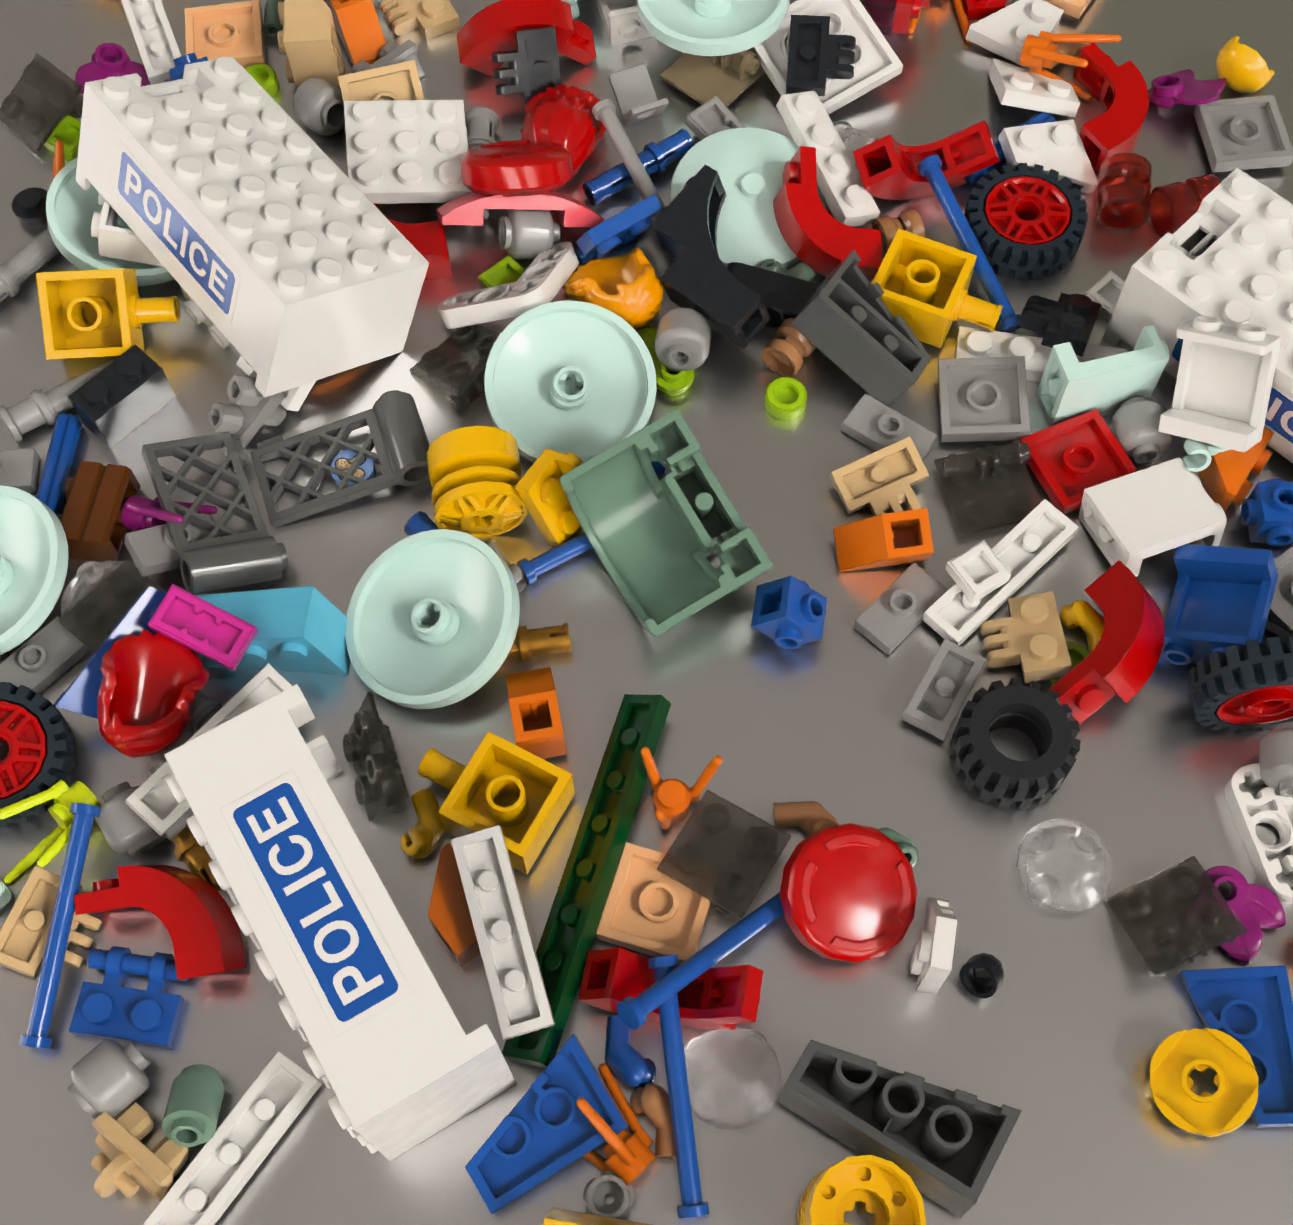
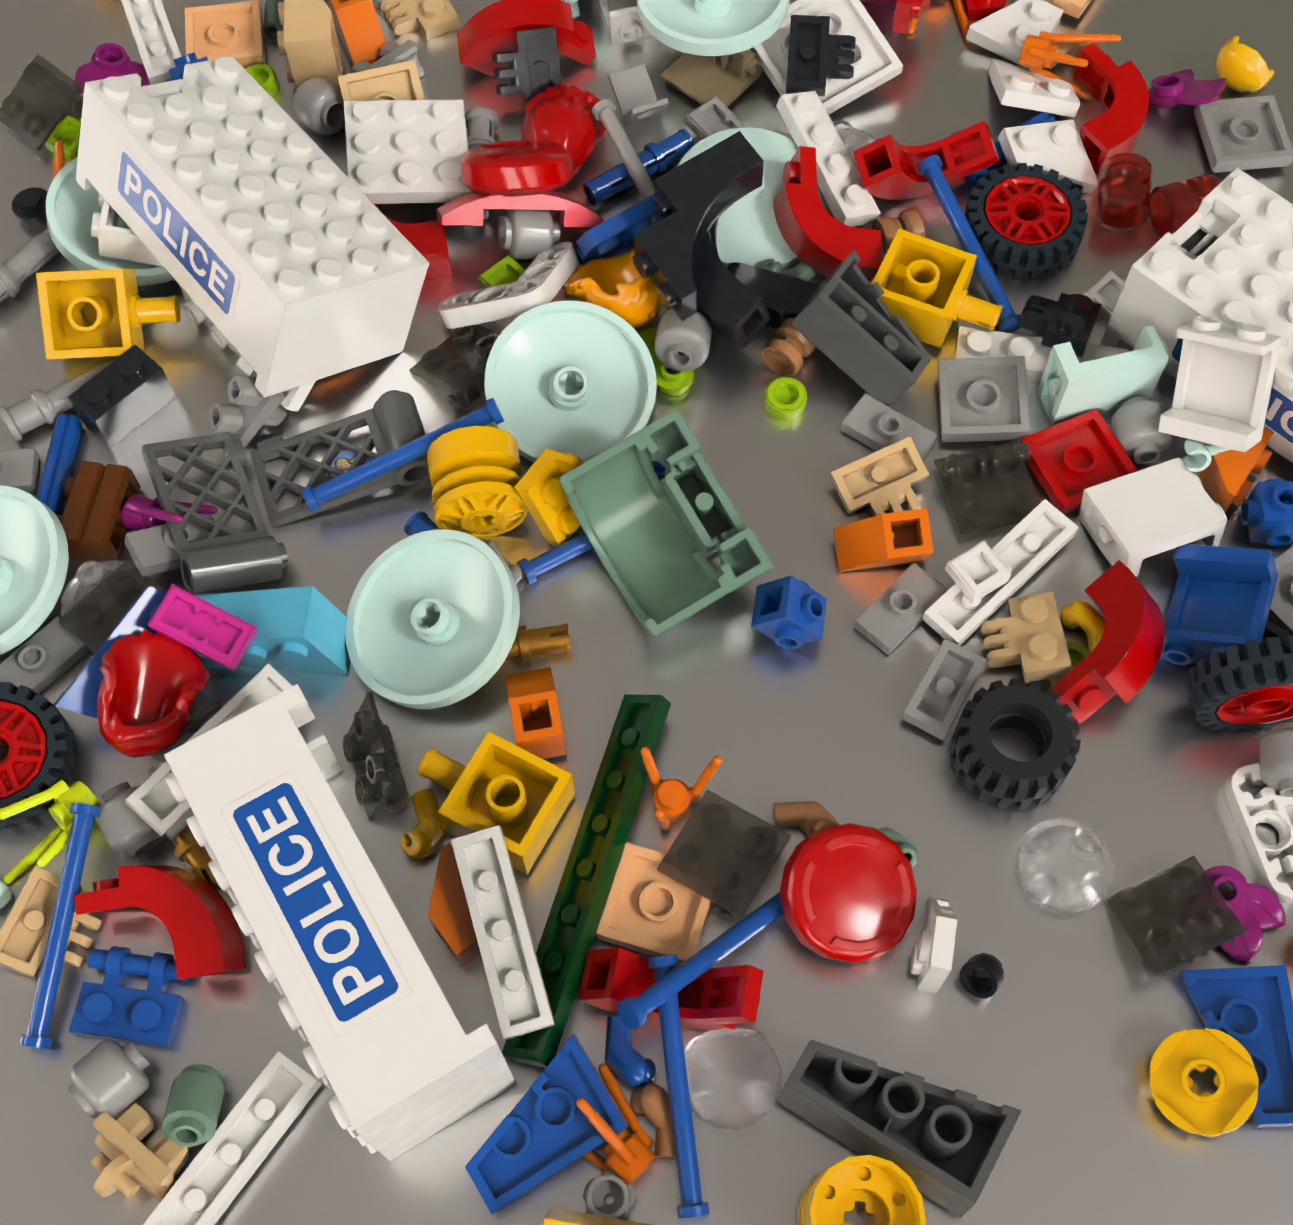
(316, 496): none -> blue bar
(688, 205): none -> black arch

